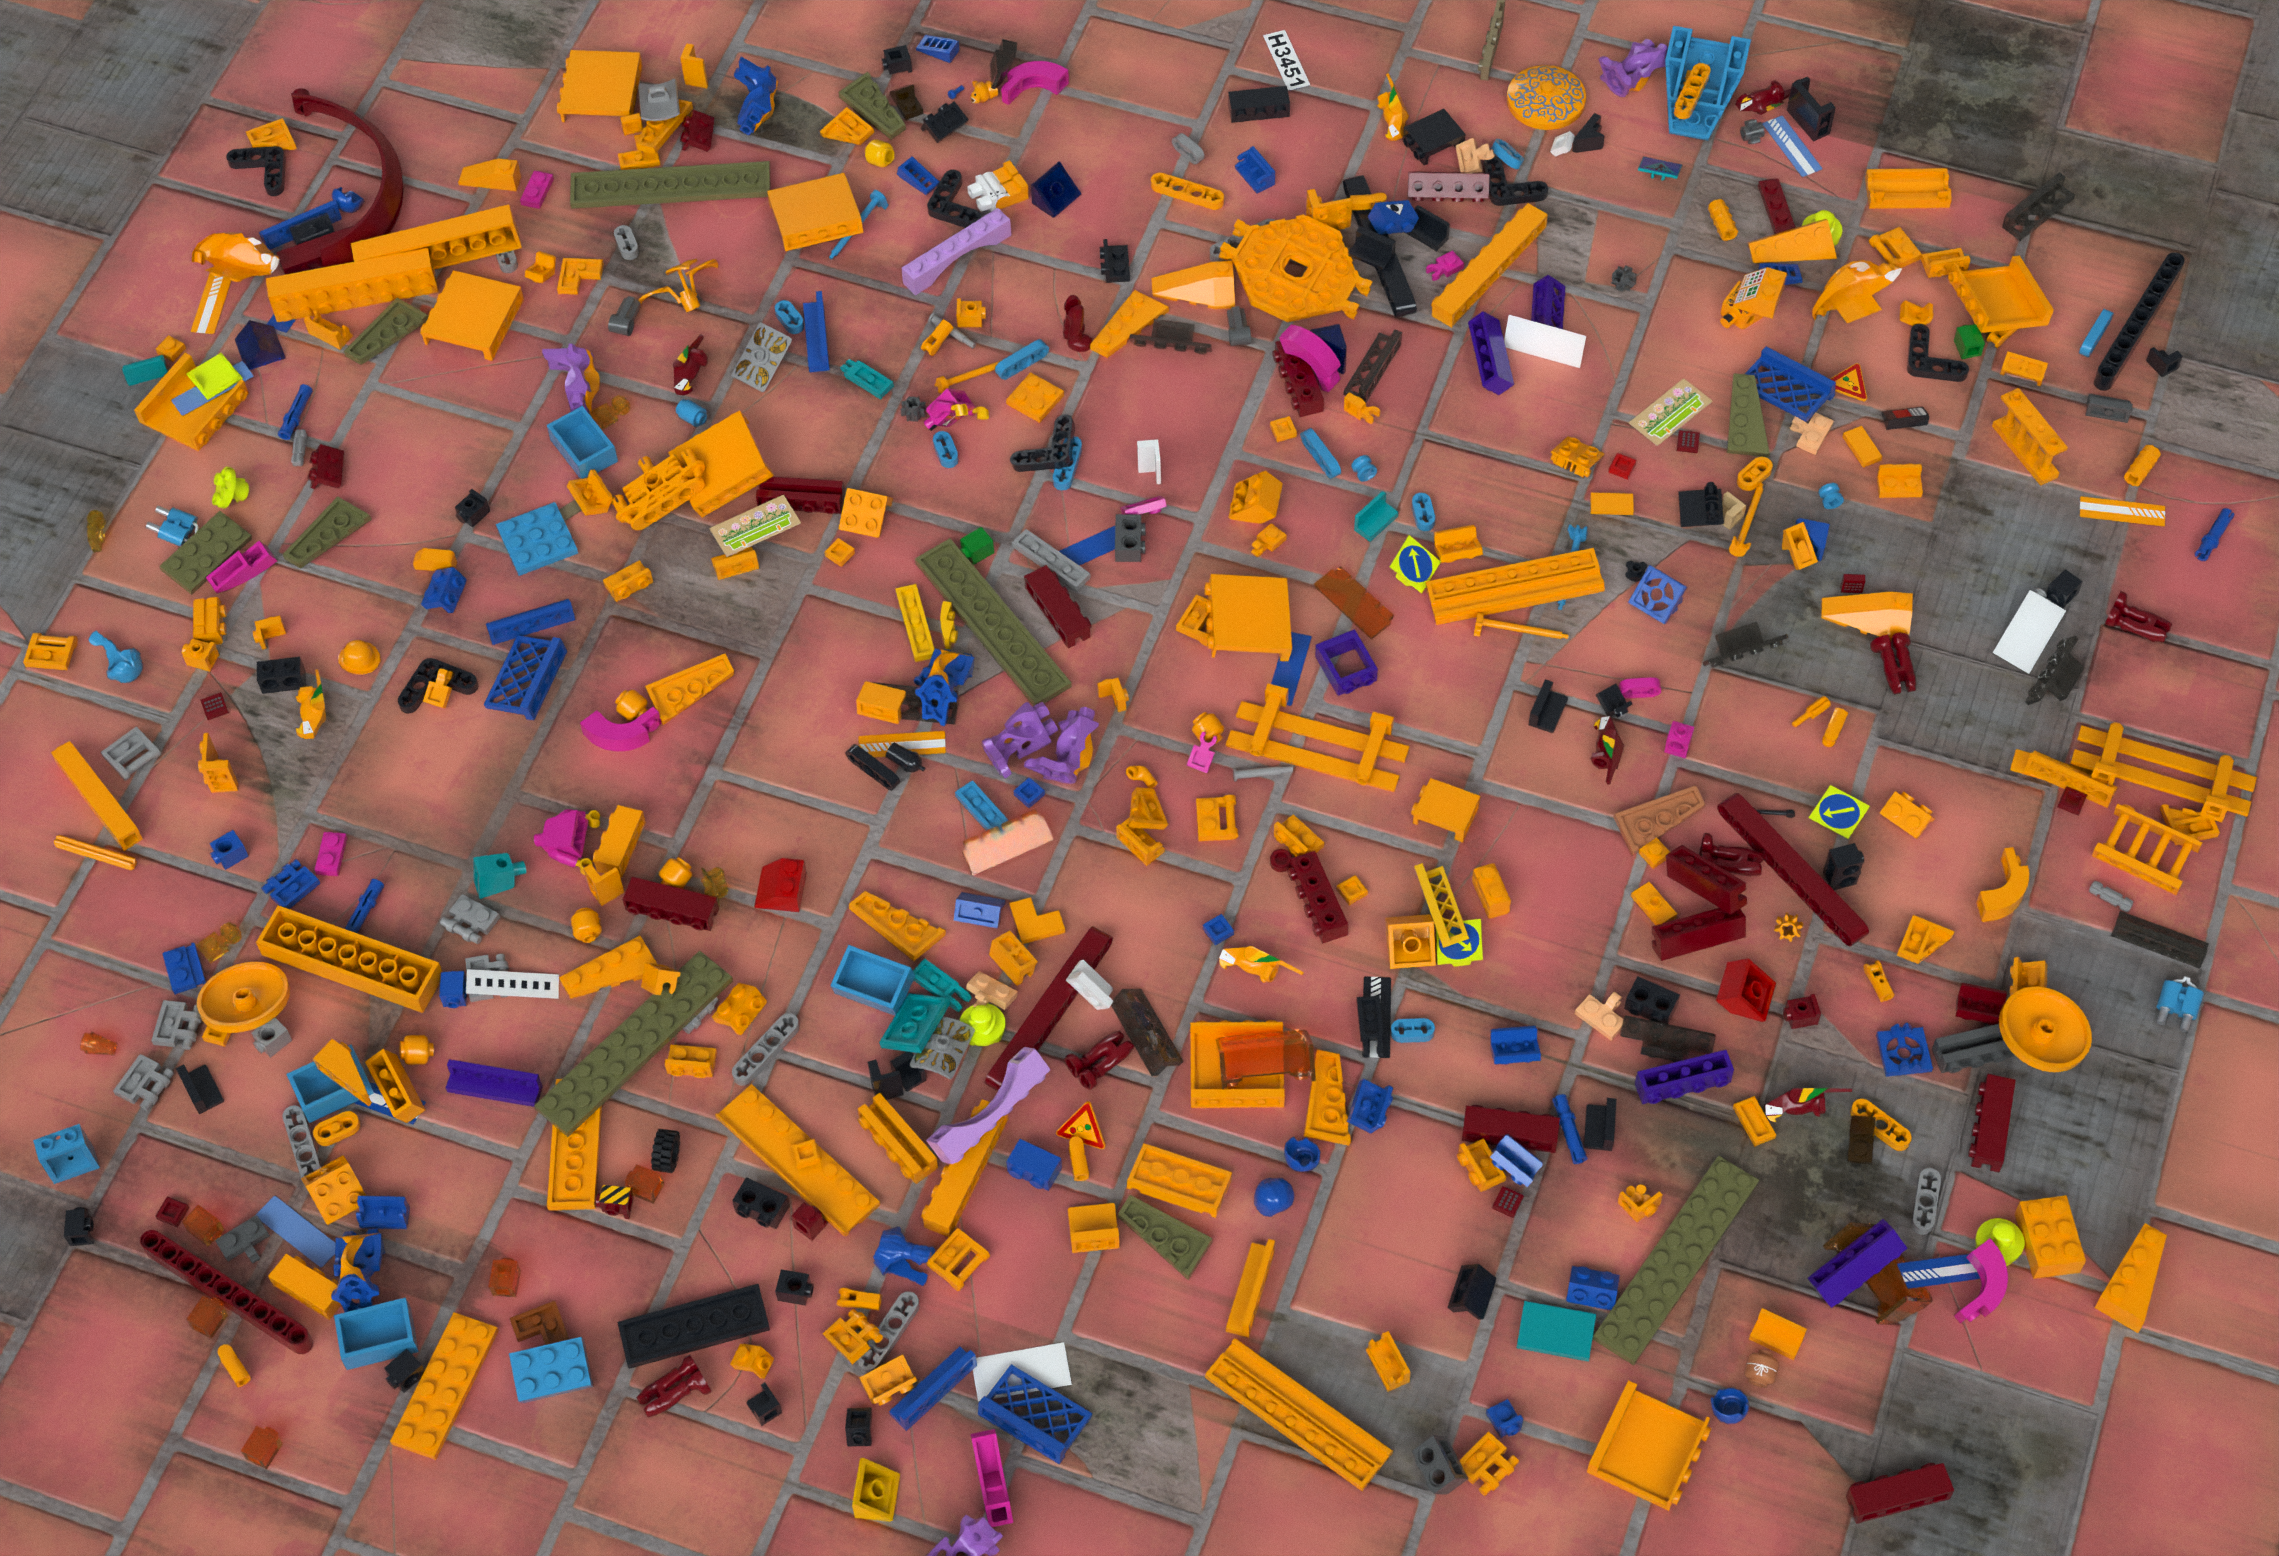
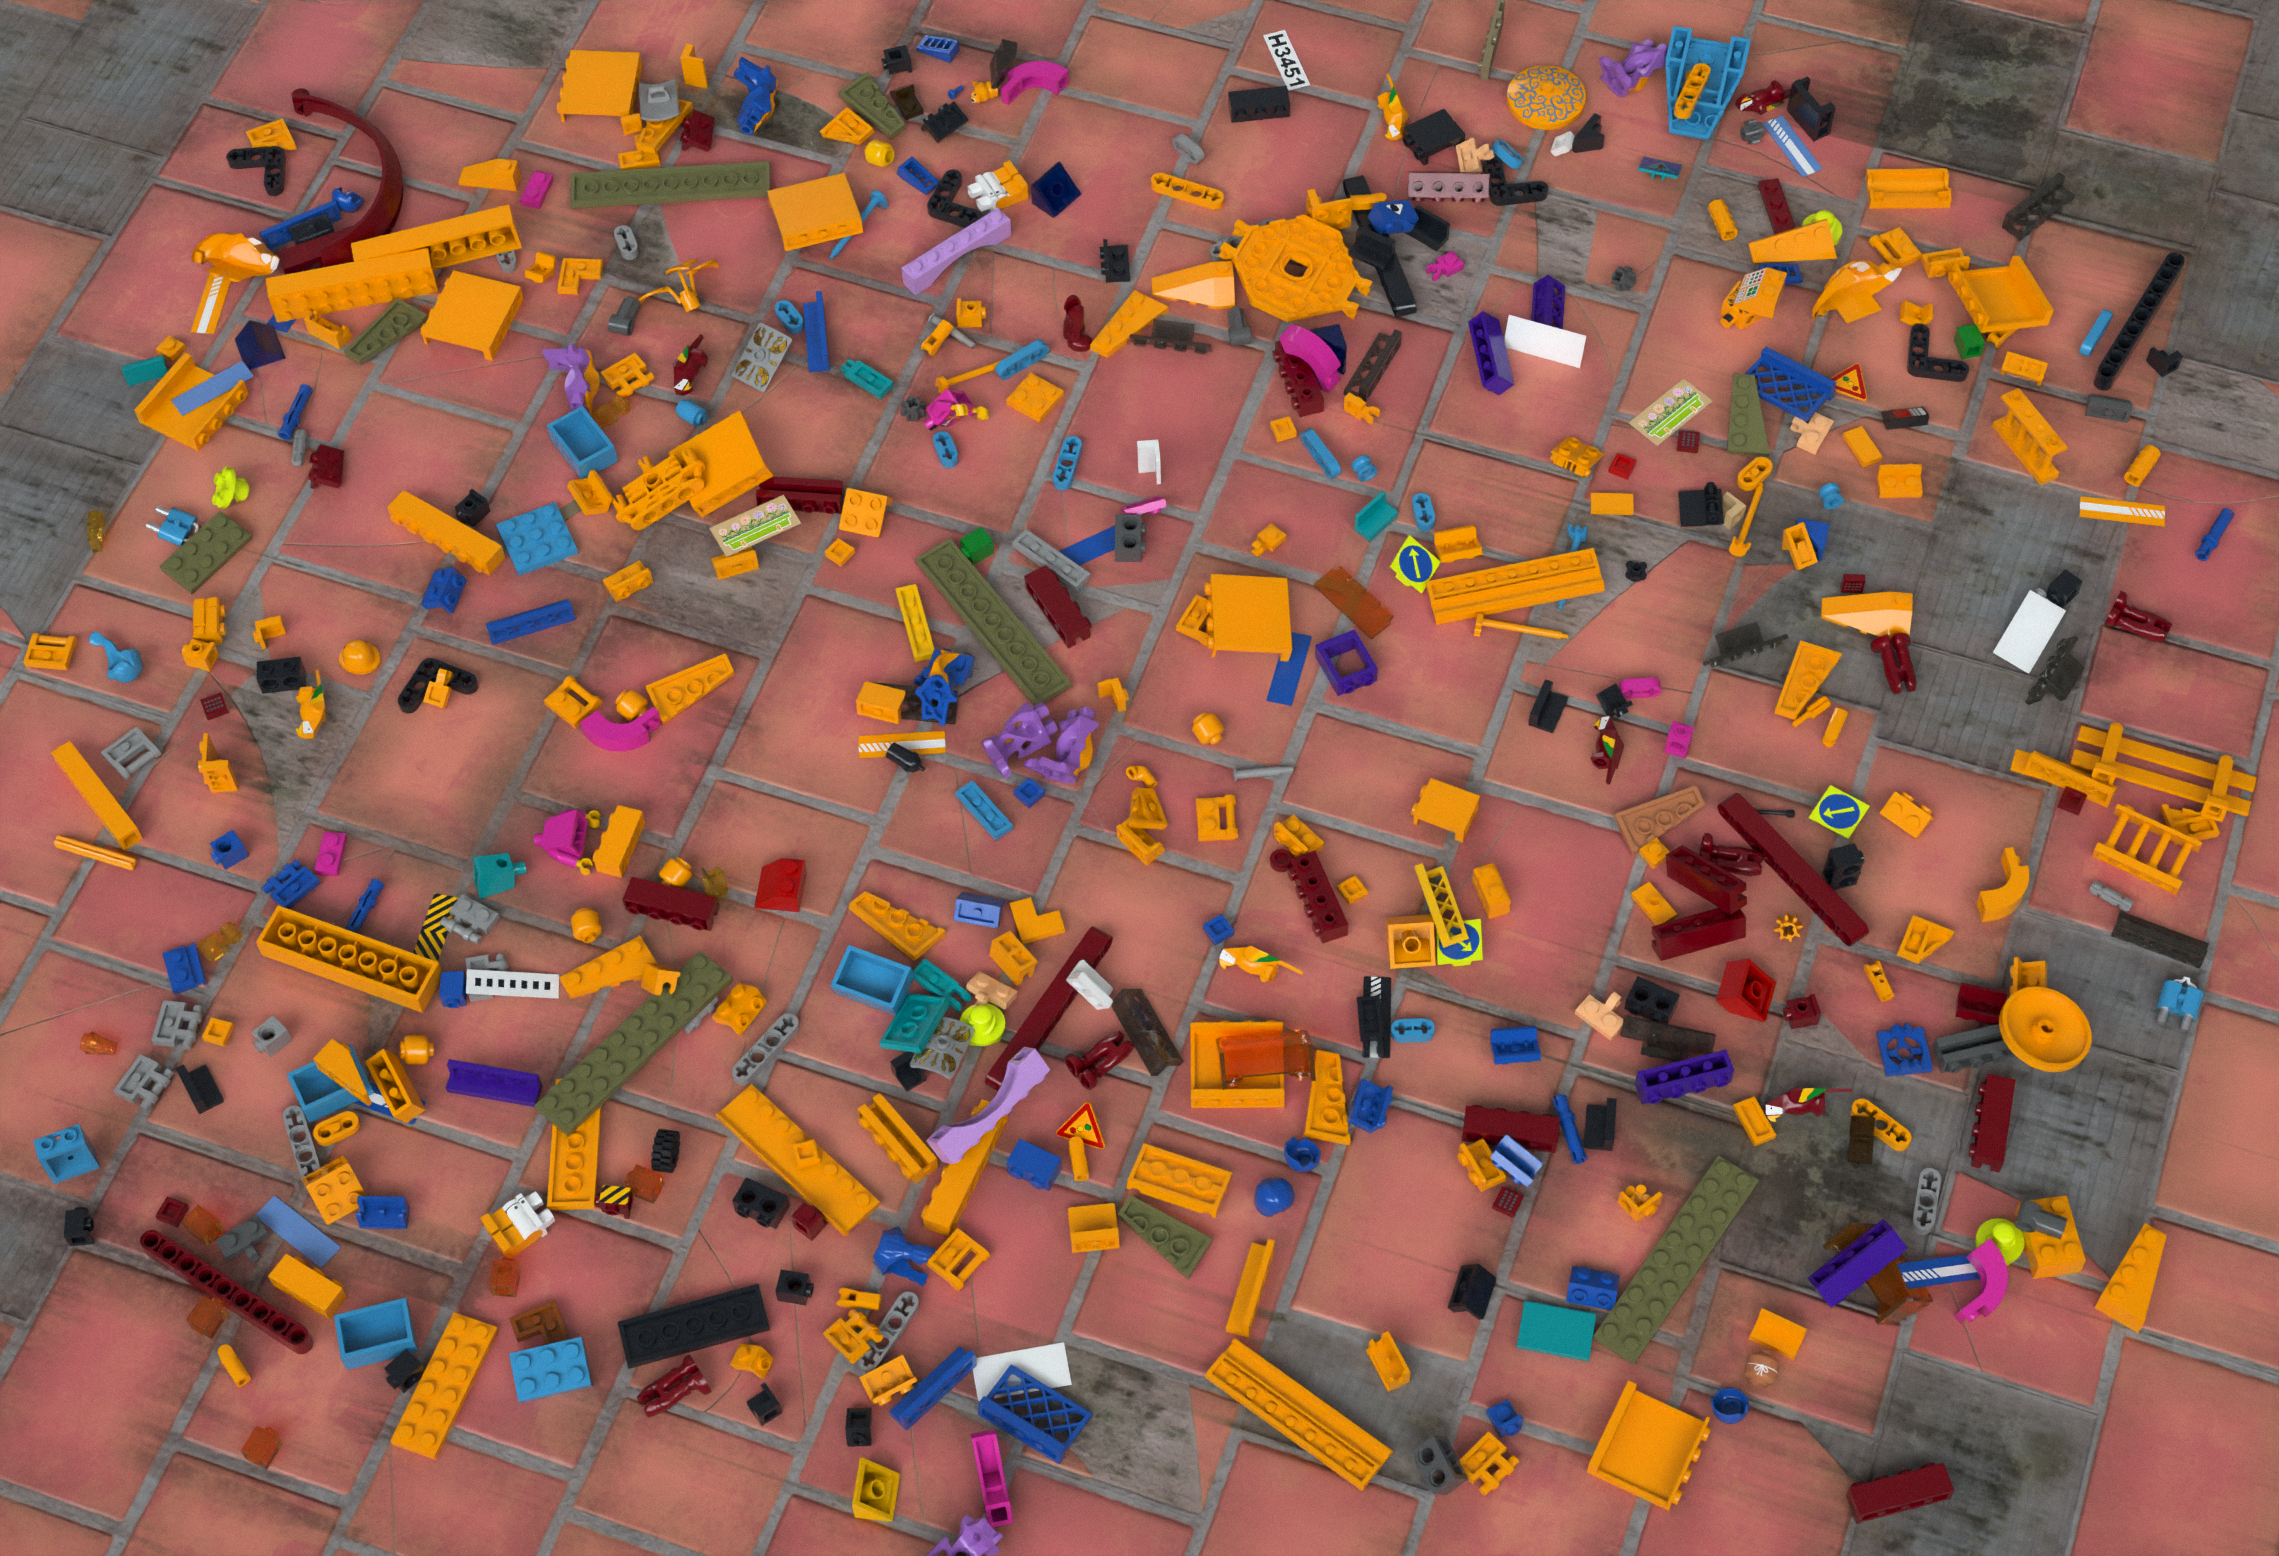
(214, 376): neon yellow piece -> none
(241, 567): dark pink slope -> none
(243, 997): light orange dish -> none
(327, 530): olive wing -> none
(356, 1268): blue hips -> none
(432, 933): none -> sticker
(434, 559): light orange piece -> none
(446, 532): none -> light orange brick
(517, 1225): none -> hips
(540, 679): blue fence -> none
(567, 706): none -> light orange plate
(605, 886): light orange panel -> none
(625, 370): none -> light orange plate
(691, 1061): light orange bracket -> none
(872, 767): black beam -> none
(888, 1084): black panel -> none
(948, 630): yellow slope -> none
(1000, 847): clear orange windscreen -> none
(1052, 454): black beam -> none
(1202, 756): dark pink plate -> none
(1255, 170): blue hinge -> none
(1256, 498): light orange slope -> none
(1372, 745): light orange fence -> none
(1489, 265): light orange brick -> none
(1643, 586): piece -> none
(1806, 675): none -> light orange wing
(2033, 1218): none -> dark grey piece

